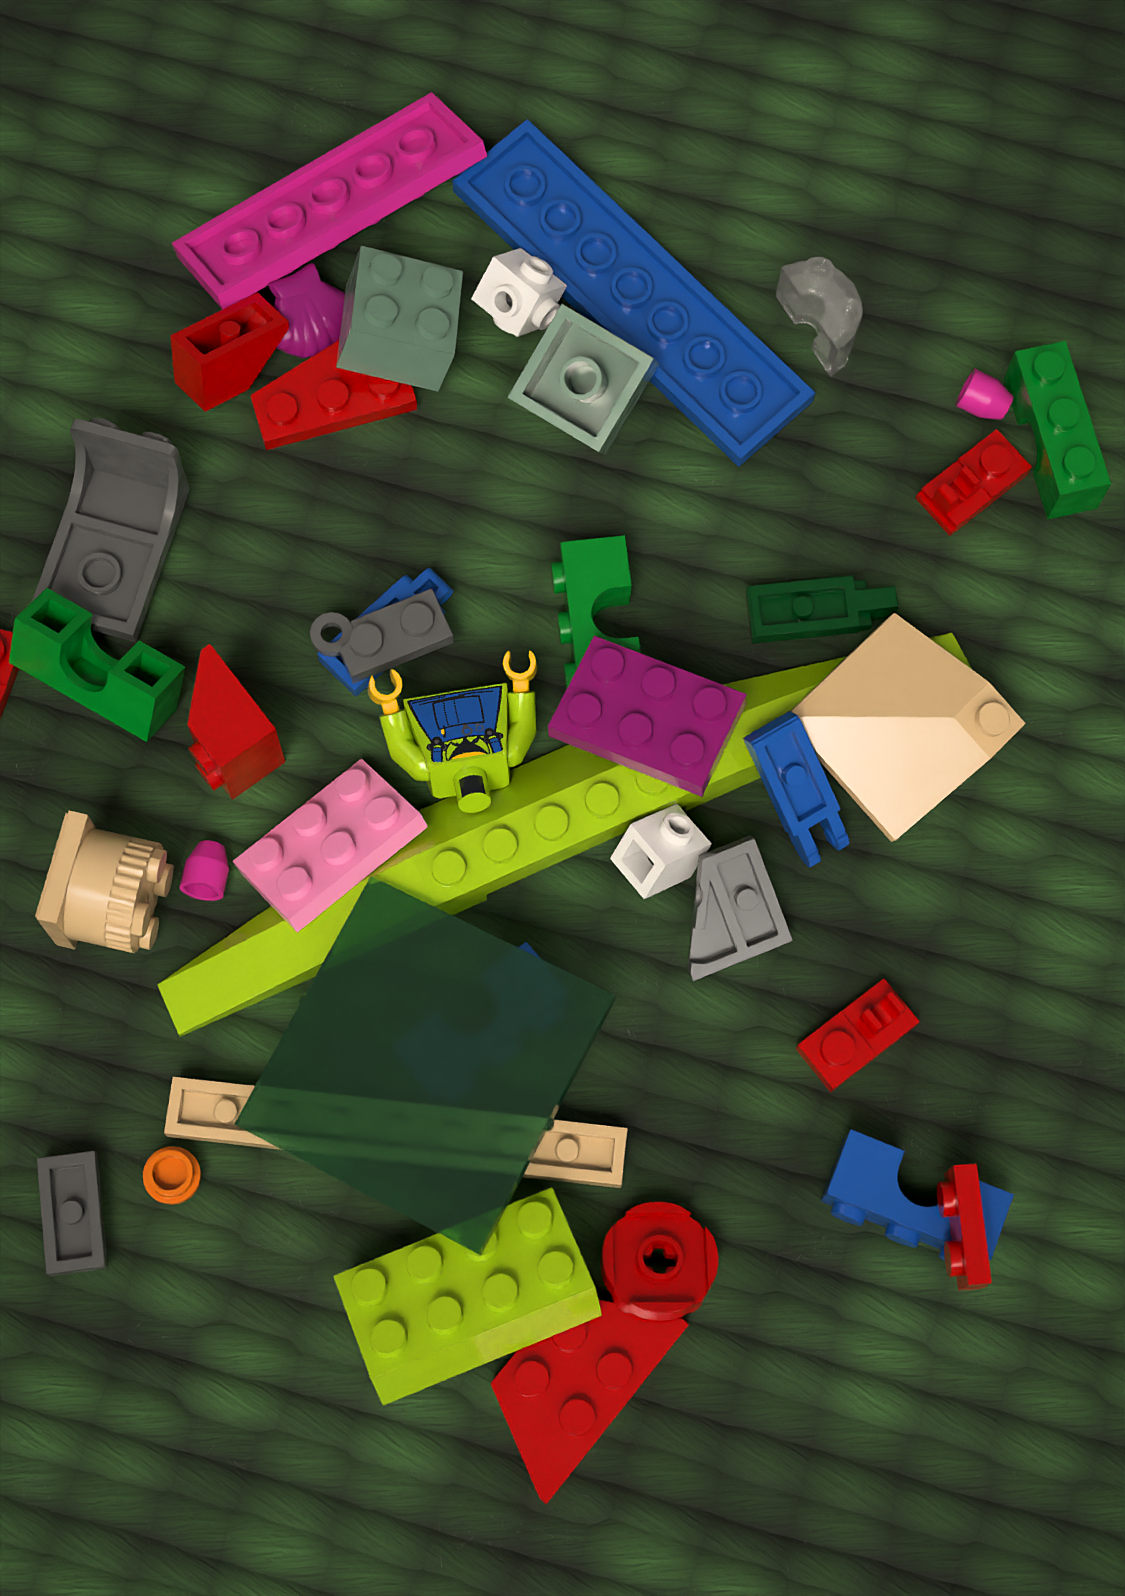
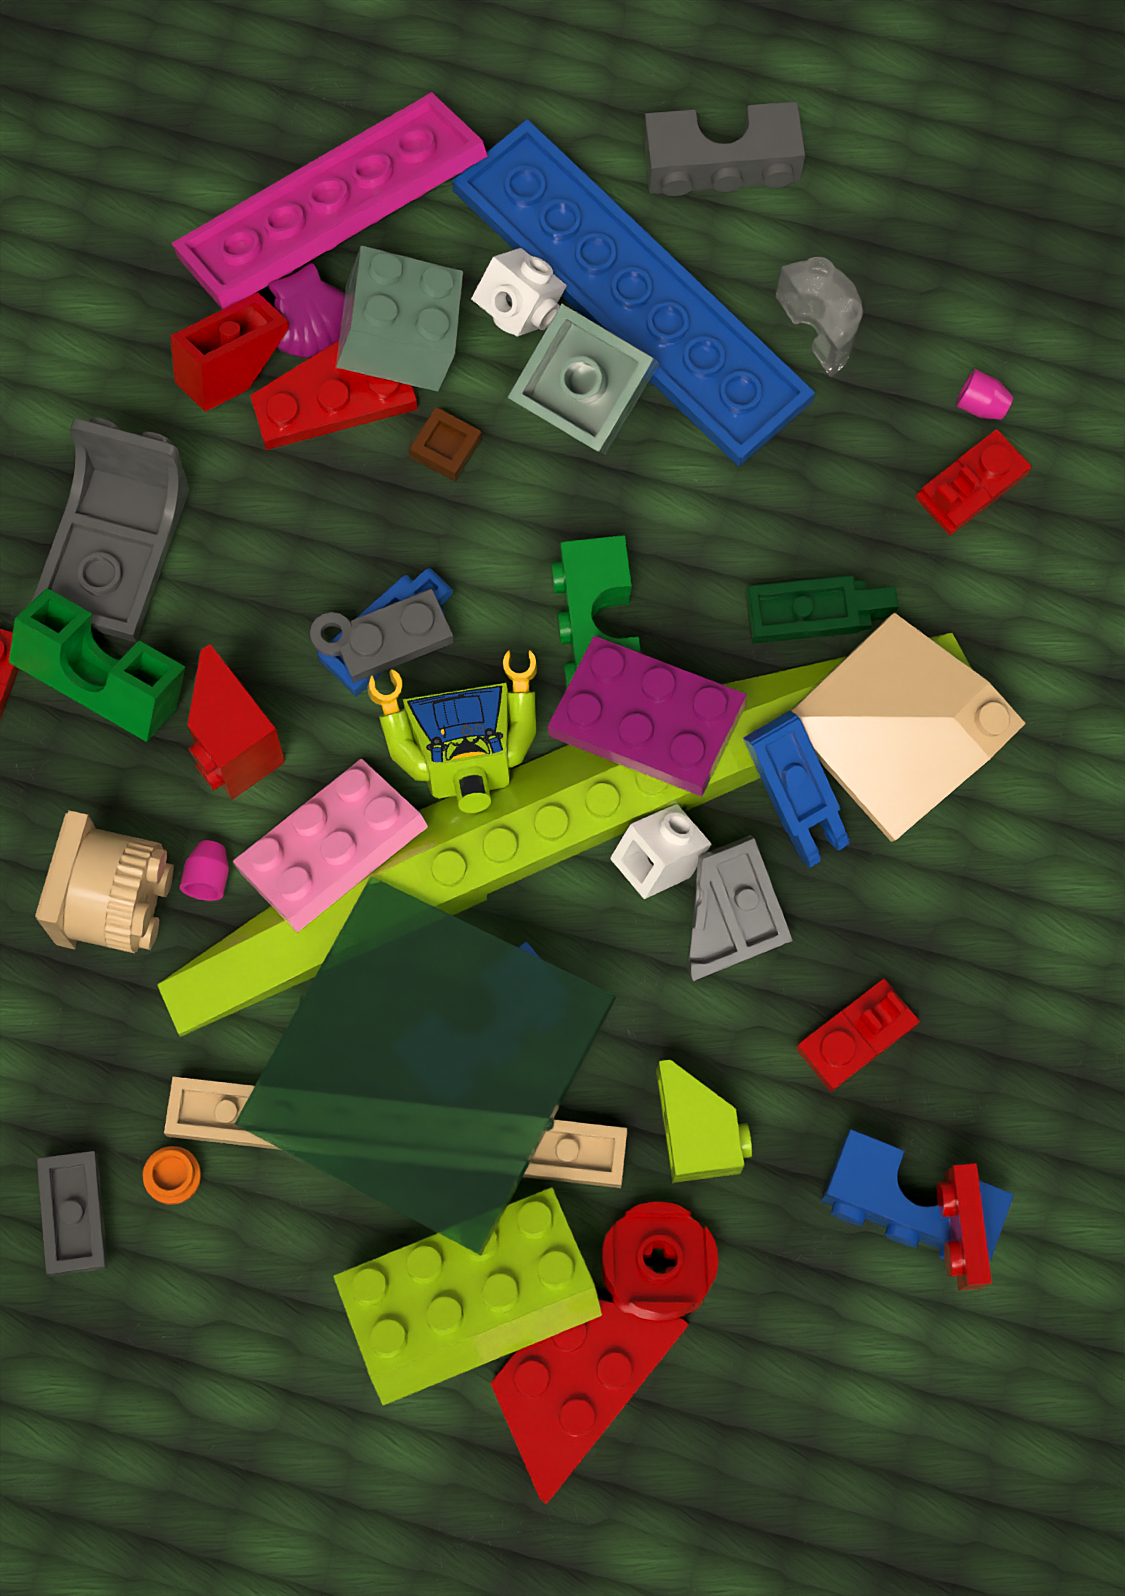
(445, 444): none -> reddish brown plate
(686, 161): none -> dark grey arch
(699, 1128): none -> lime slope
(1069, 458): green arch -> none

